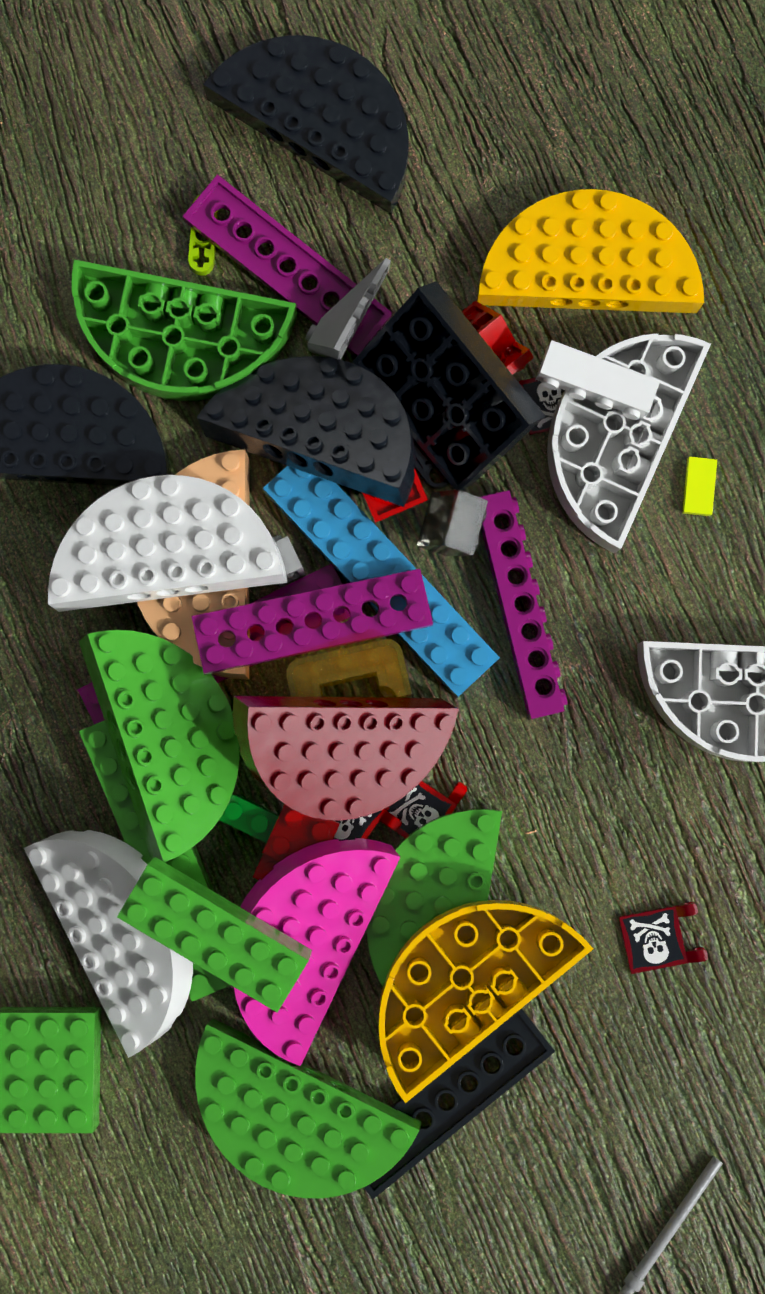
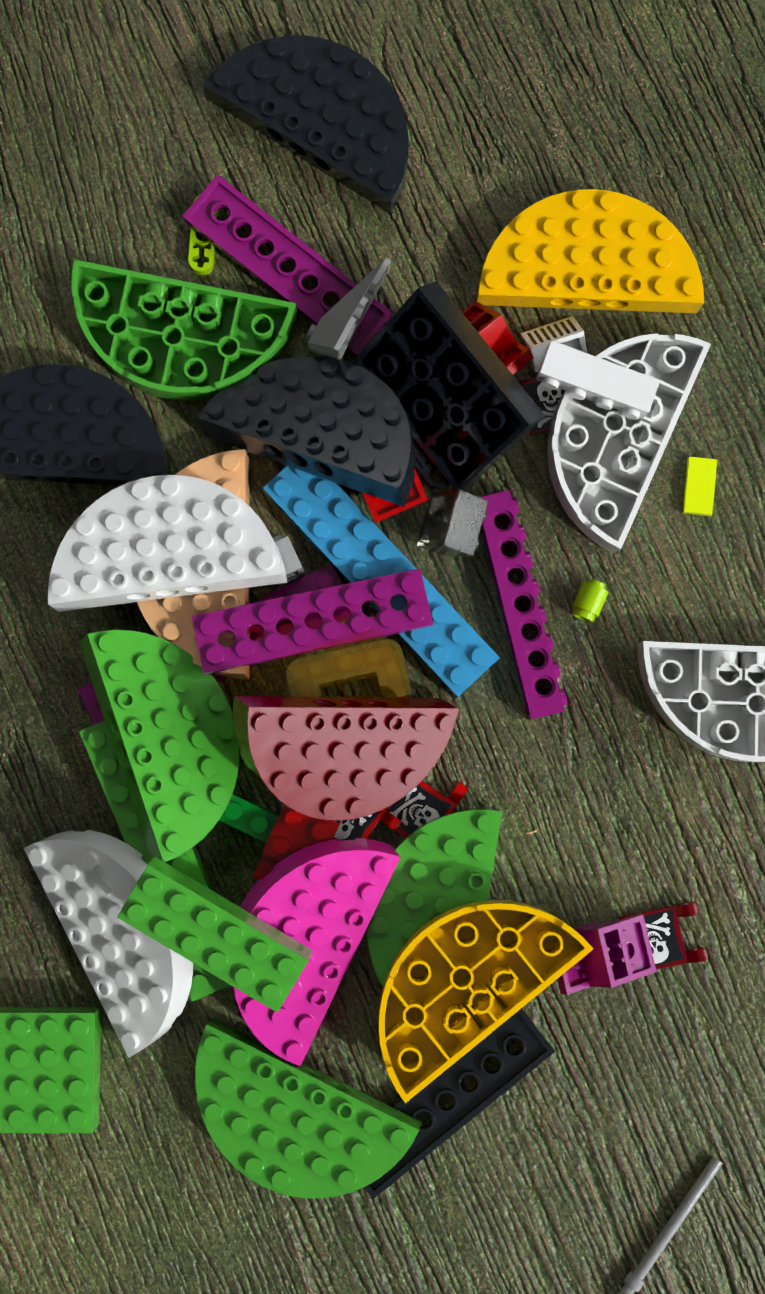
(563, 331): none -> white panel
(589, 600): none -> lime brick
(618, 955): none -> magenta bracket

